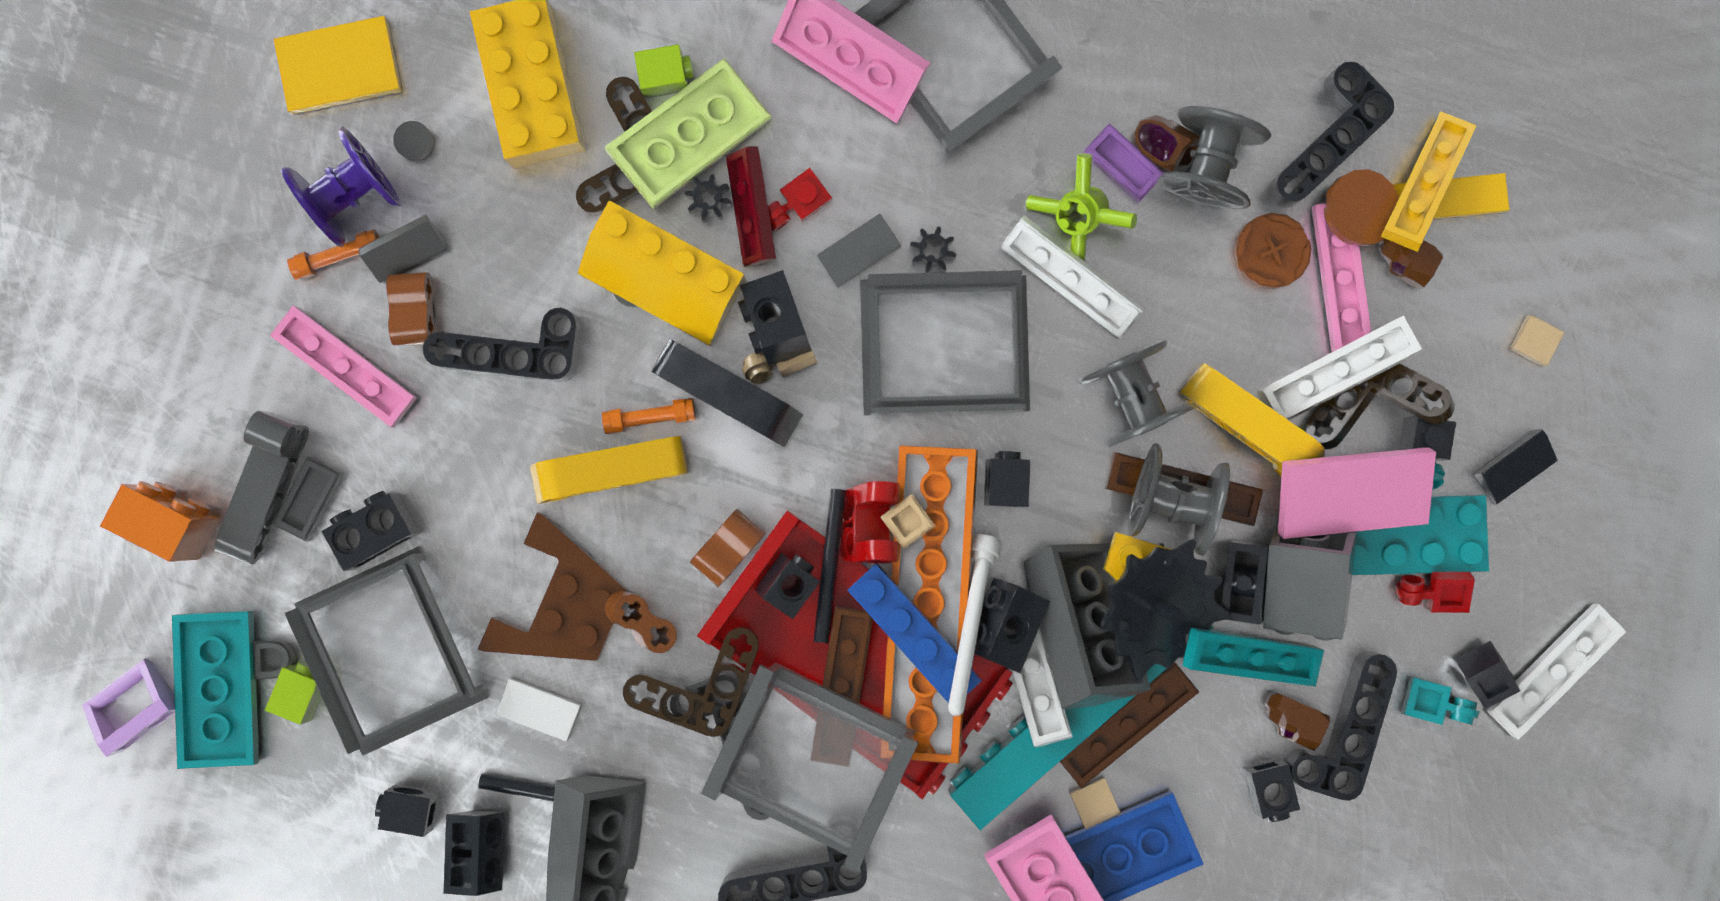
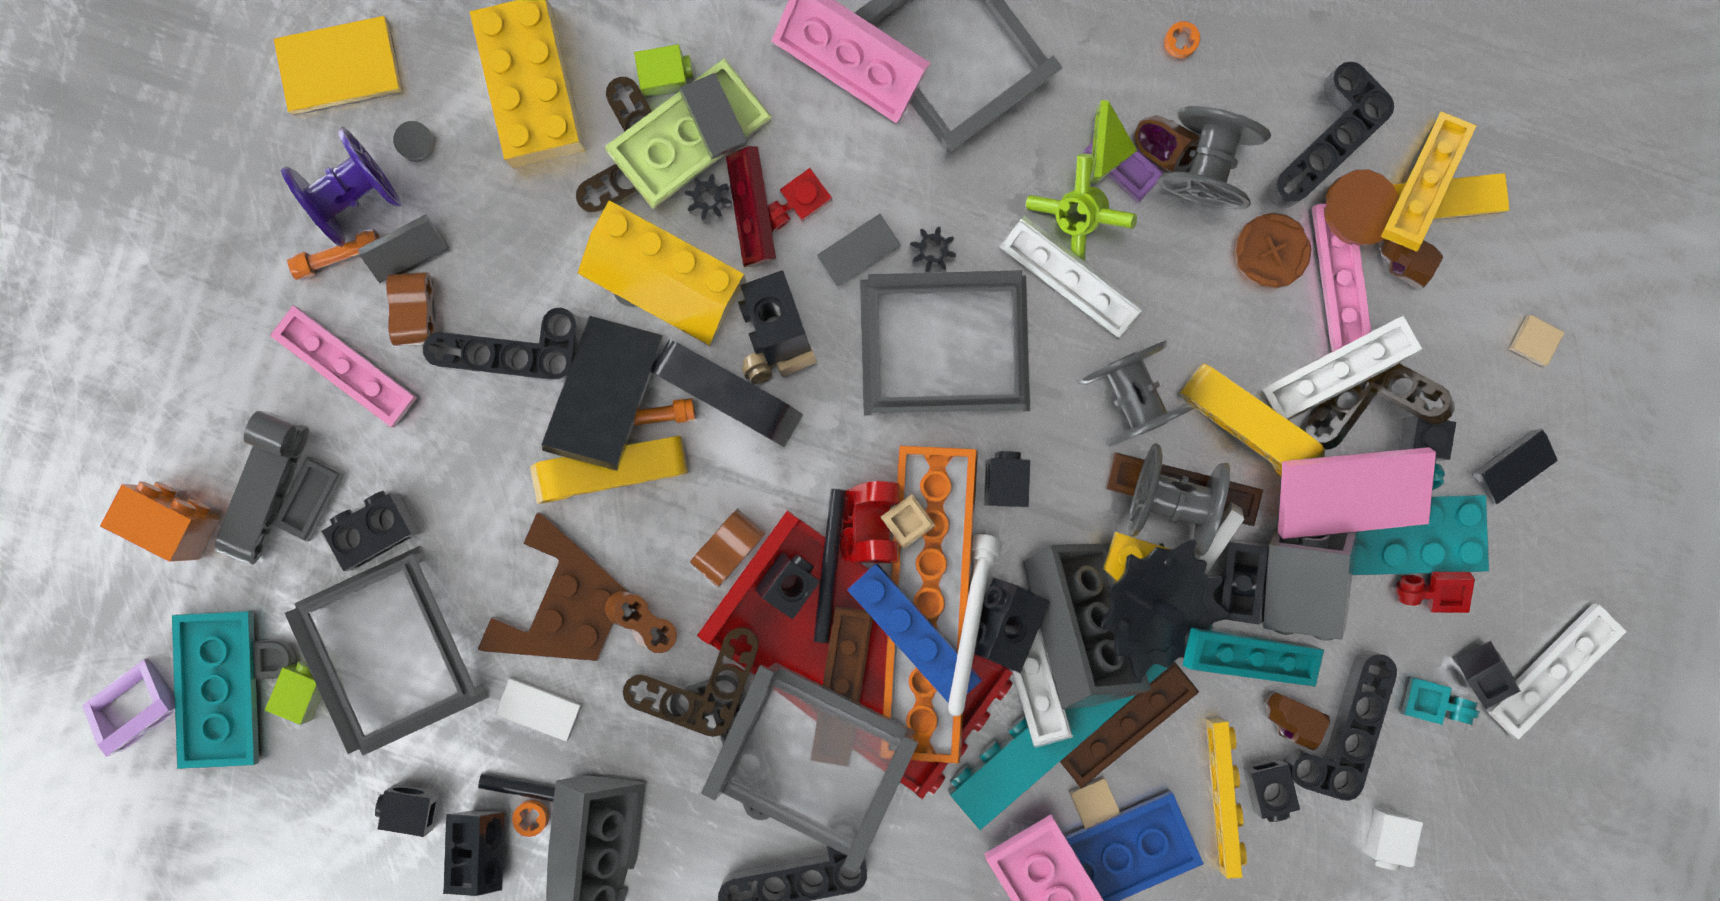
(519, 816): none -> orange bush
(602, 393): none -> black tile
(713, 116): none -> dark grey tile
(1110, 142): none -> lime slope
(1193, 38): none -> orange bush
(1227, 813): none -> yellow plate
(1229, 523): none -> white tile
(1393, 839): none -> white brick

